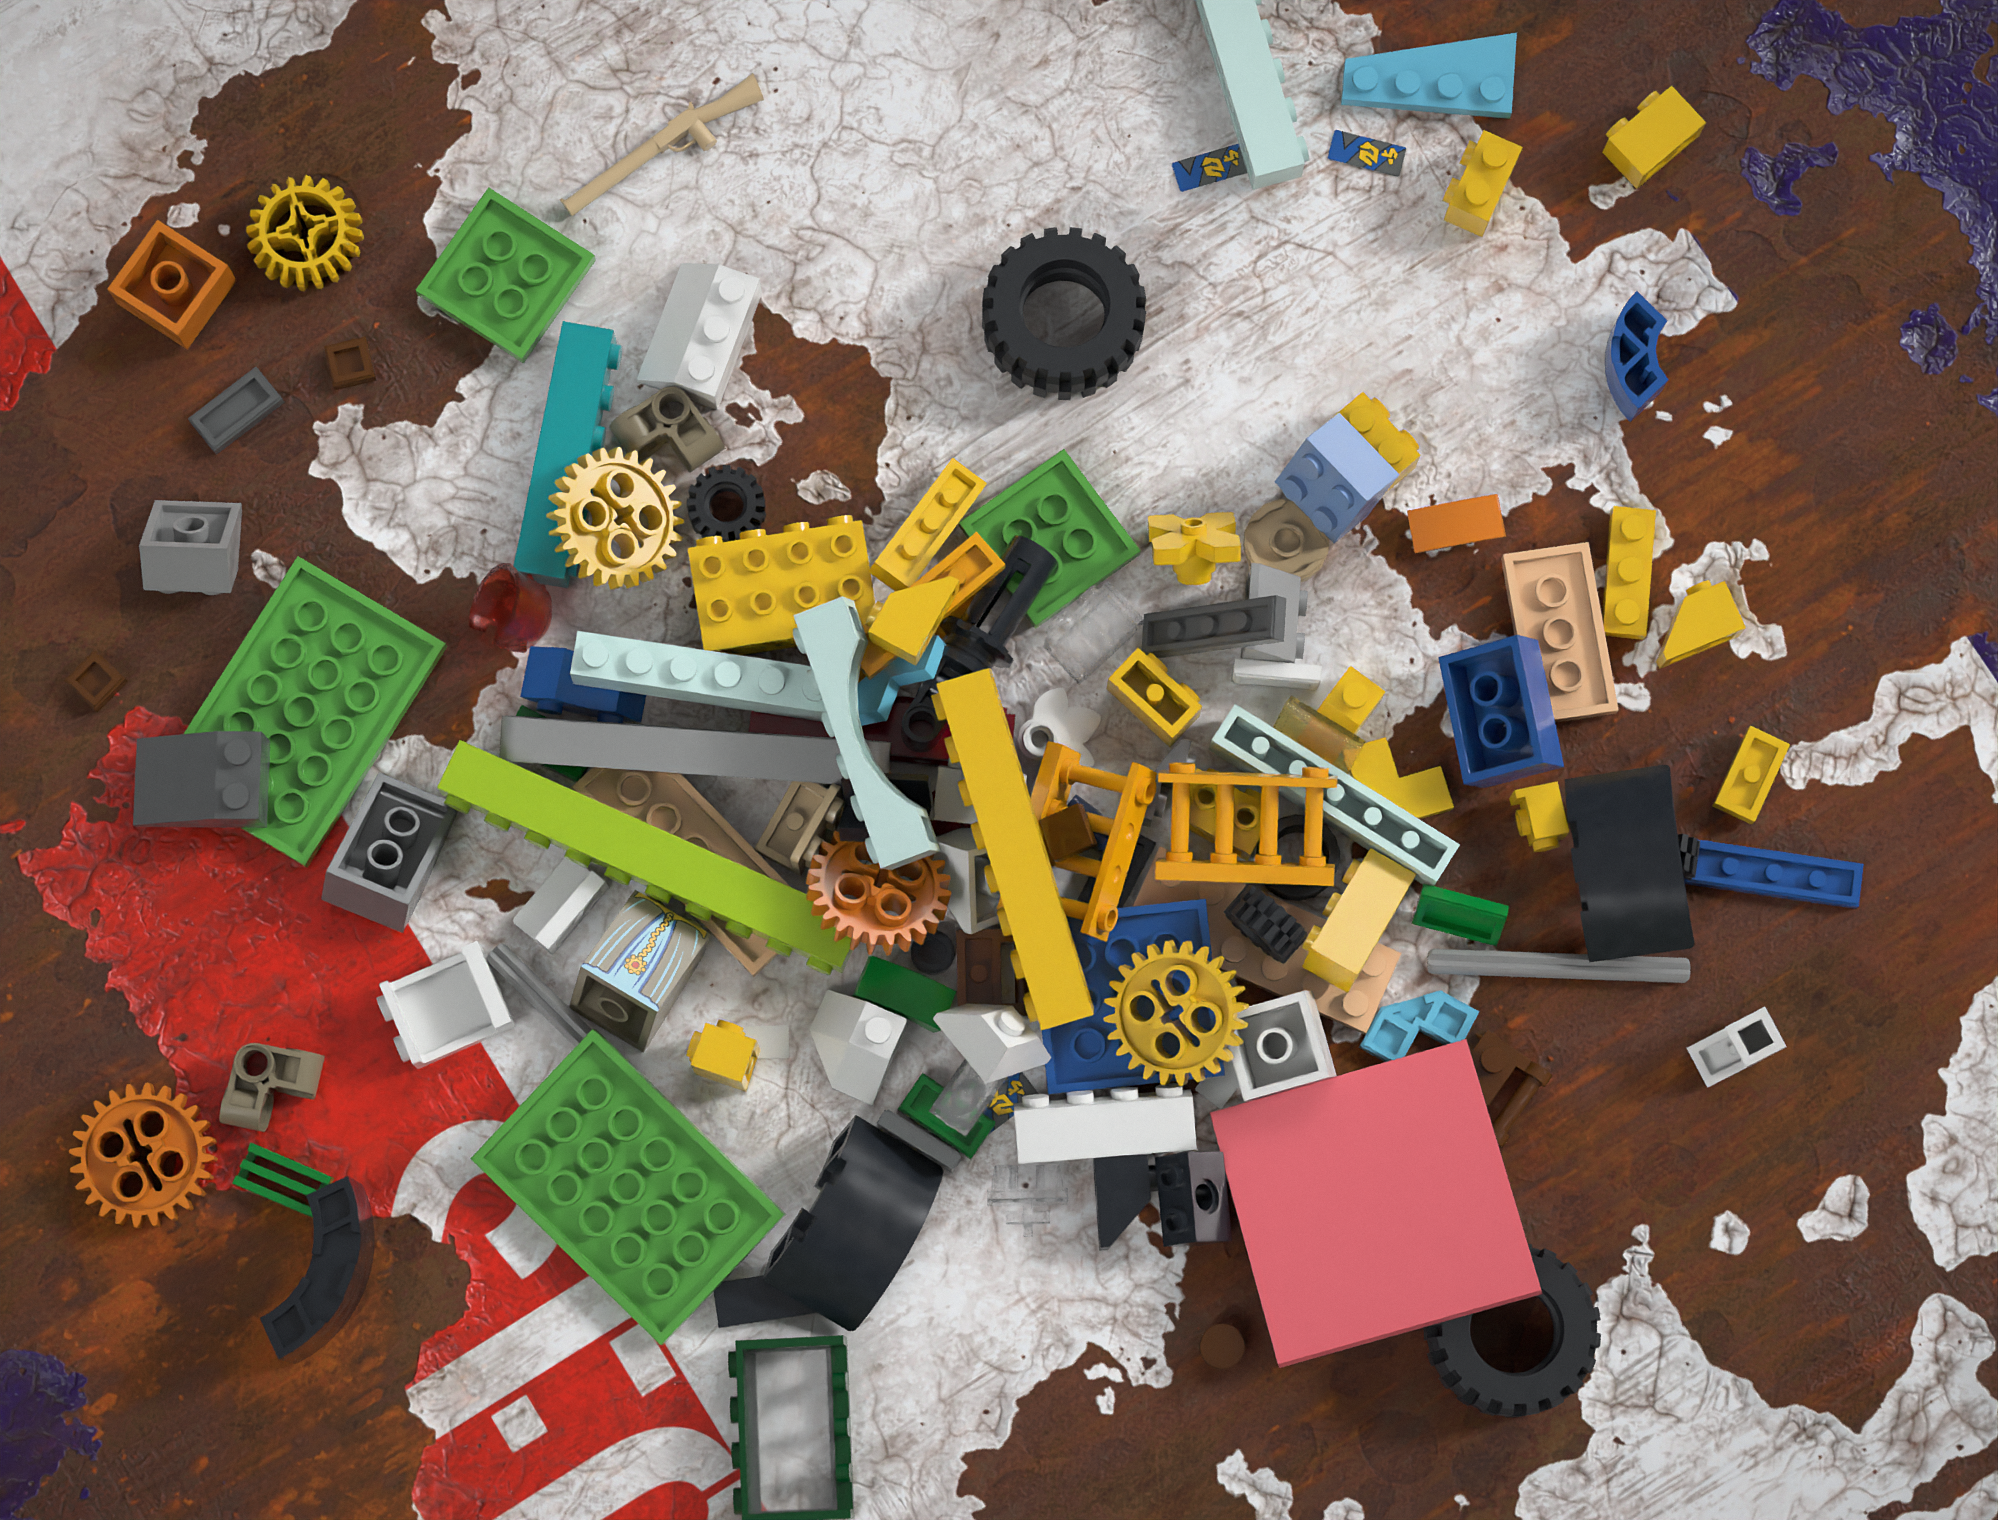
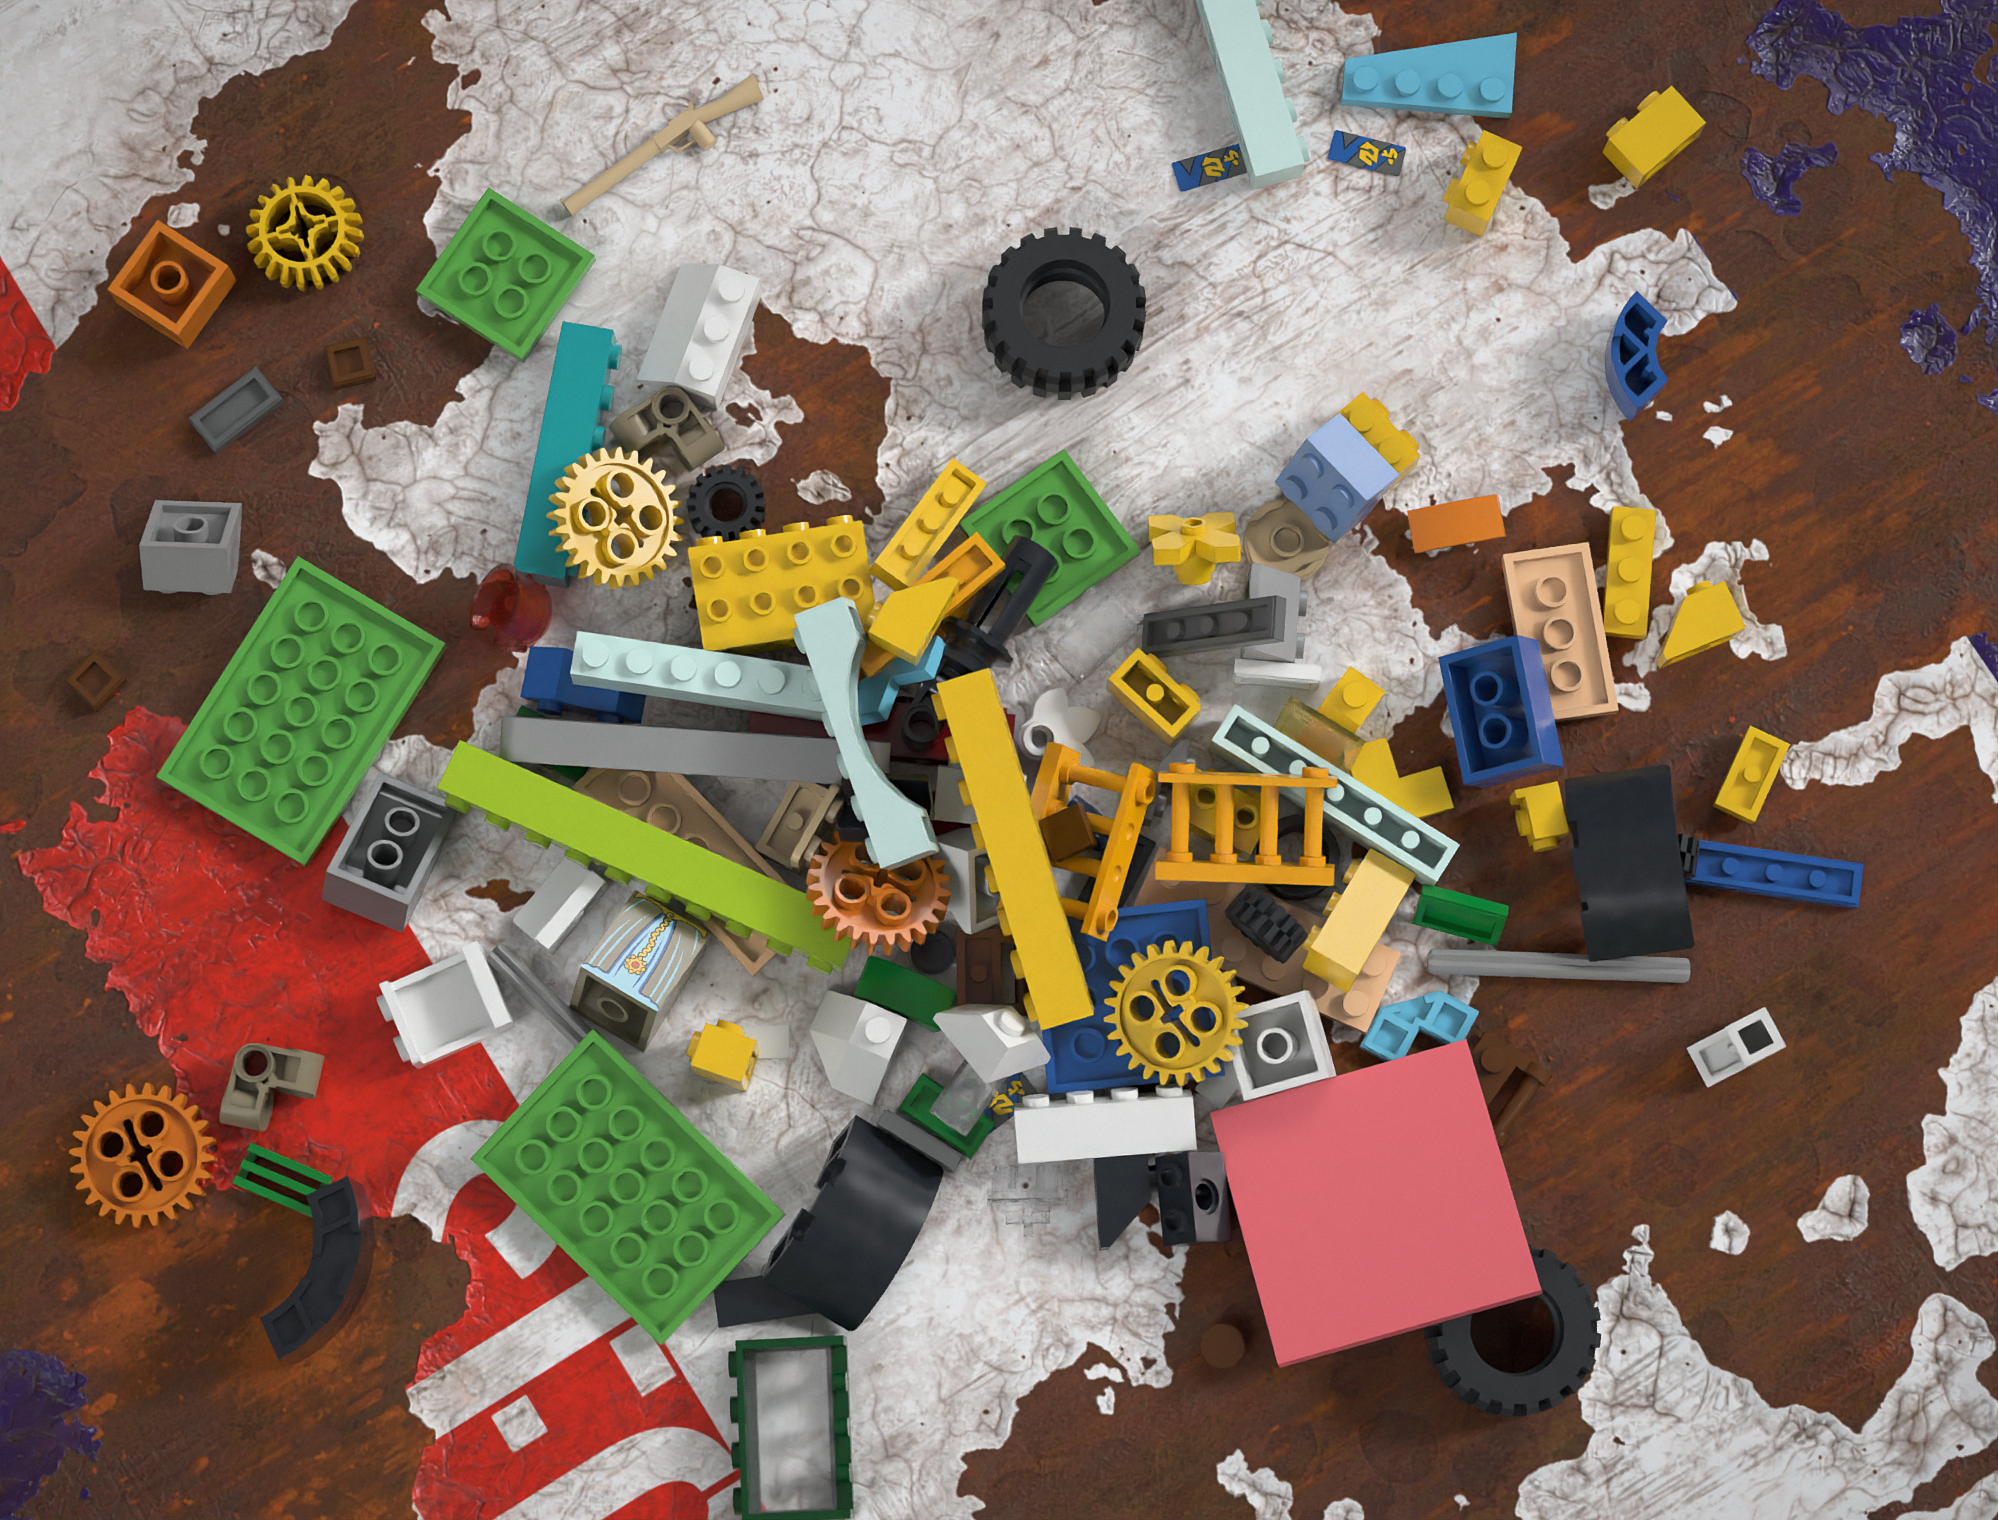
(202, 780): dark grey slope -> none

